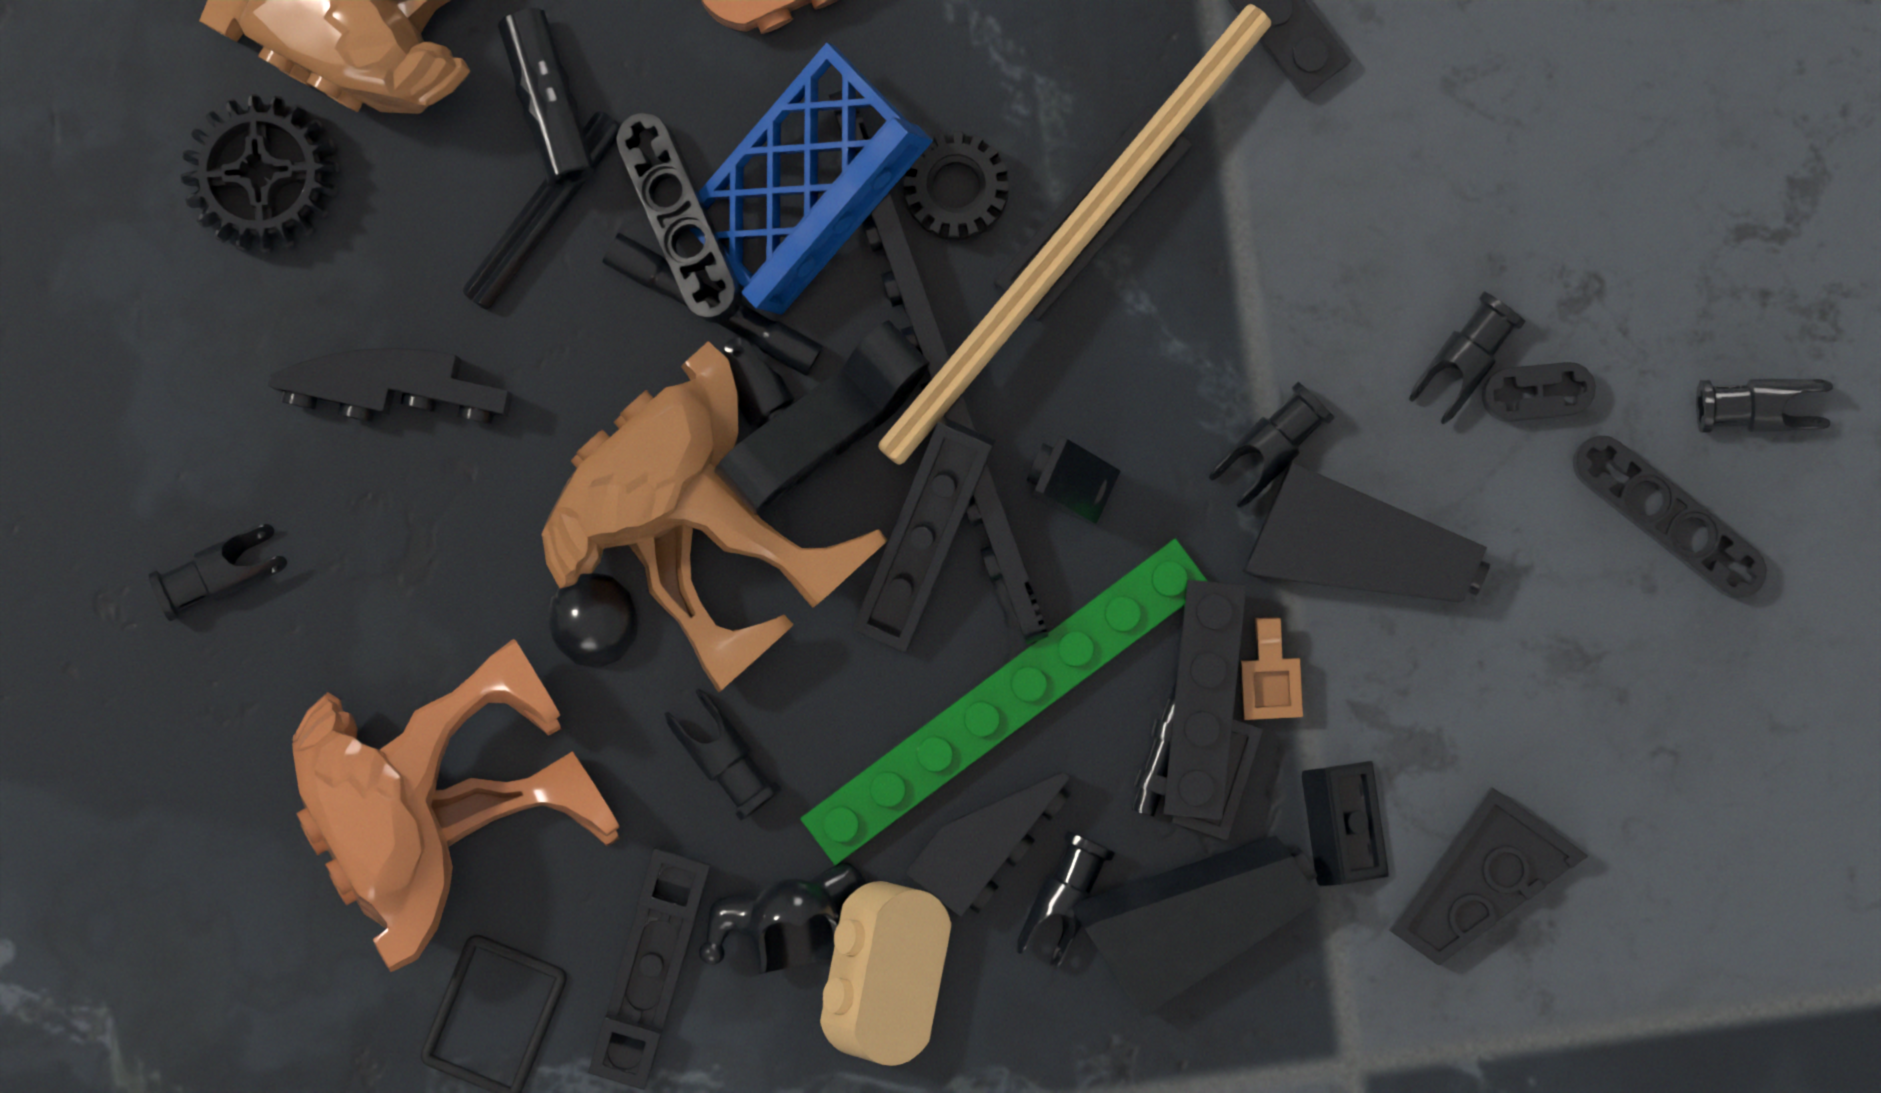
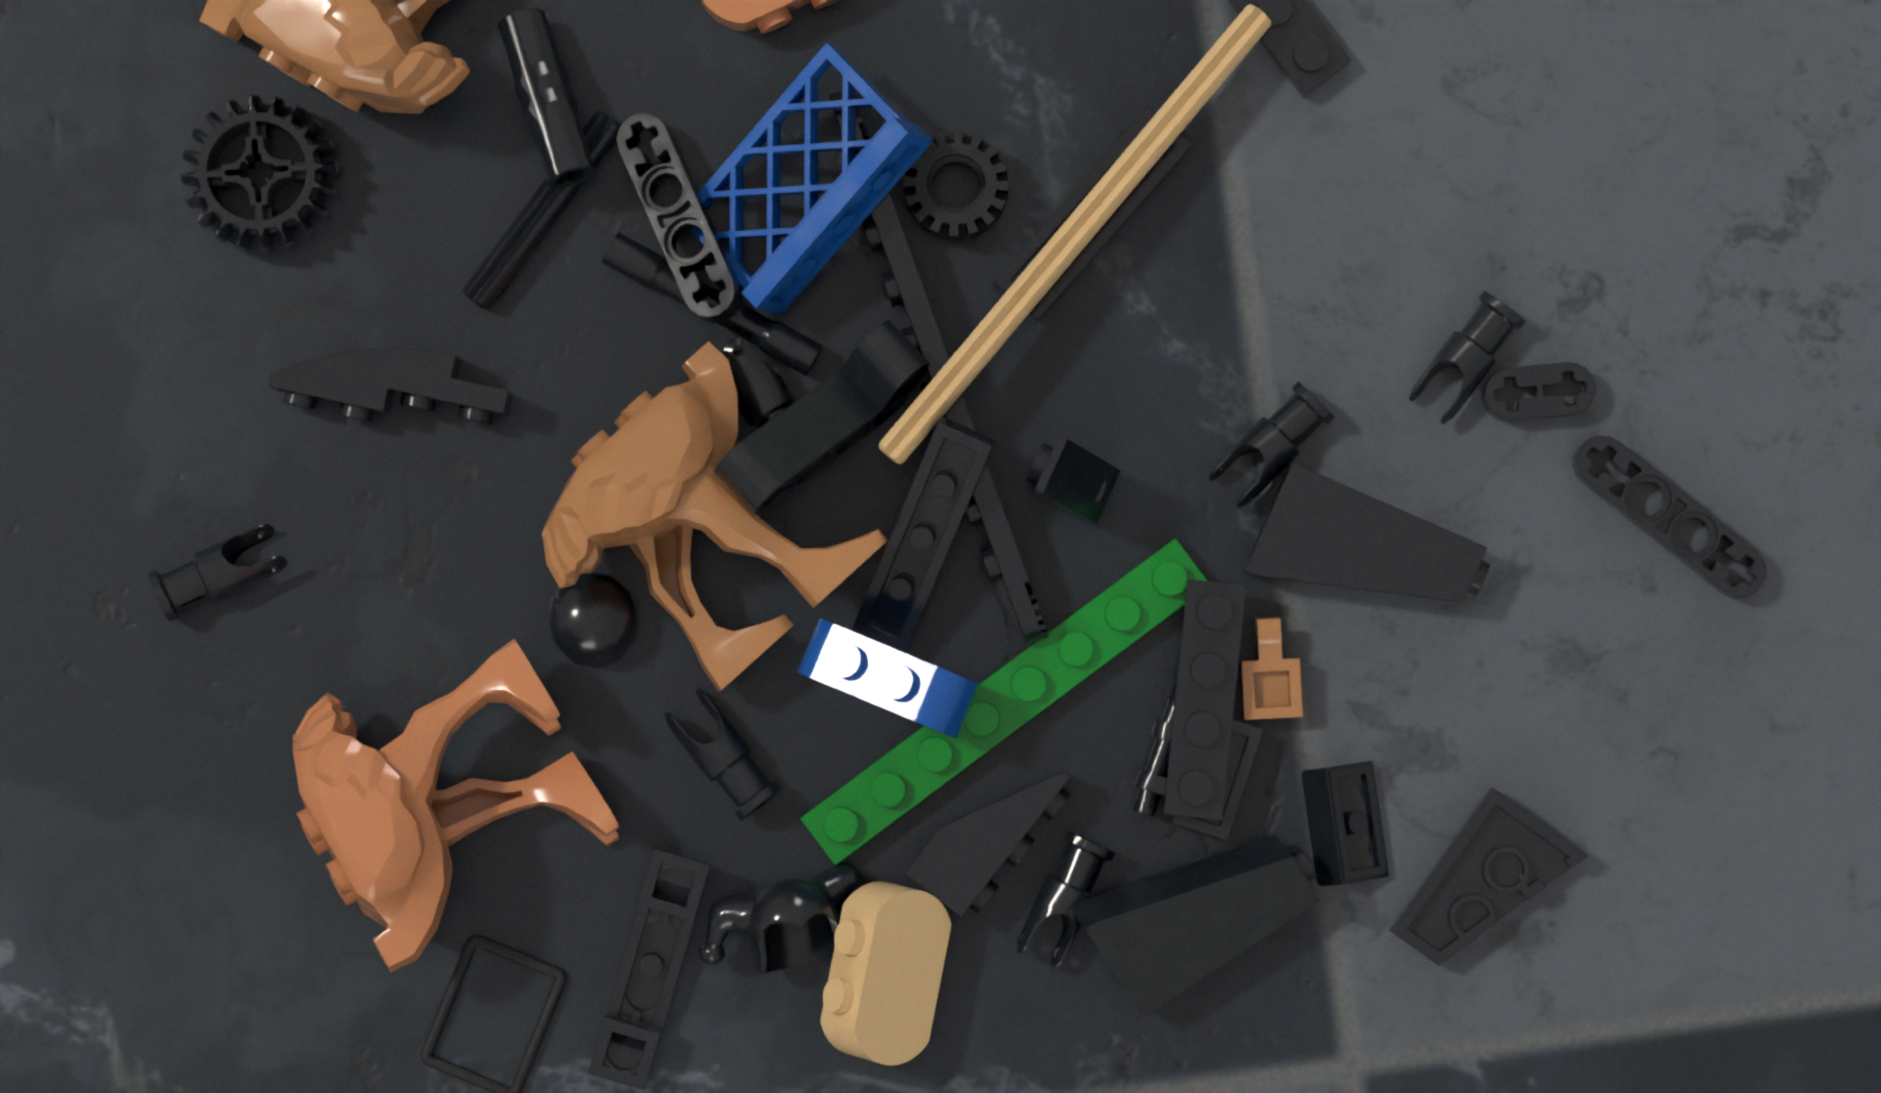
(888, 678): none -> brick
(1756, 405): black piece -> none

